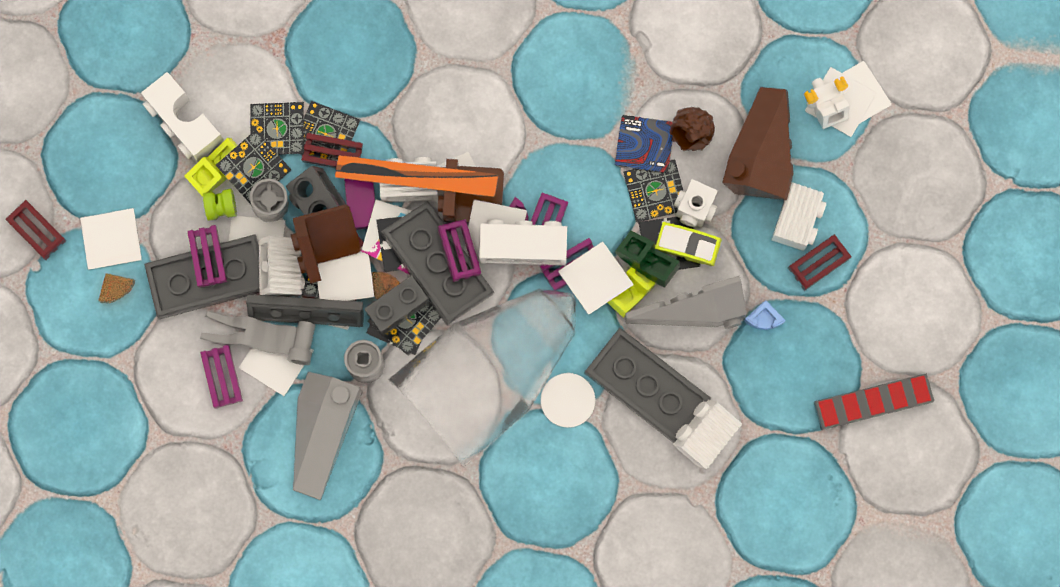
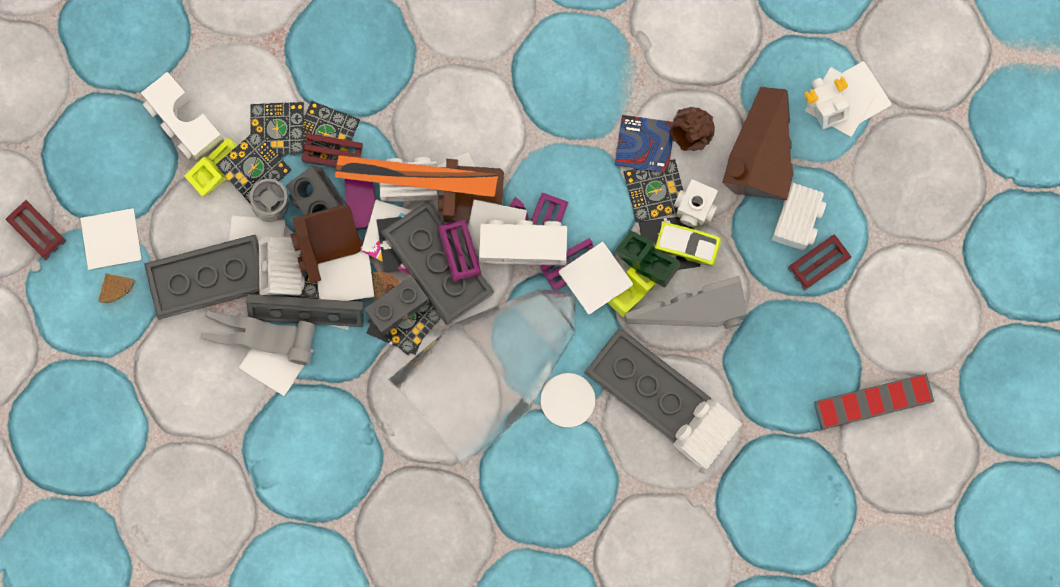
(202, 232): magenta tile -> none
(215, 352): magenta tile -> none
(219, 204): lime wheel -> none
(322, 423): light grey wedge -> none
(364, 361): light grey wheel -> none
(764, 317): light blue tile -> none

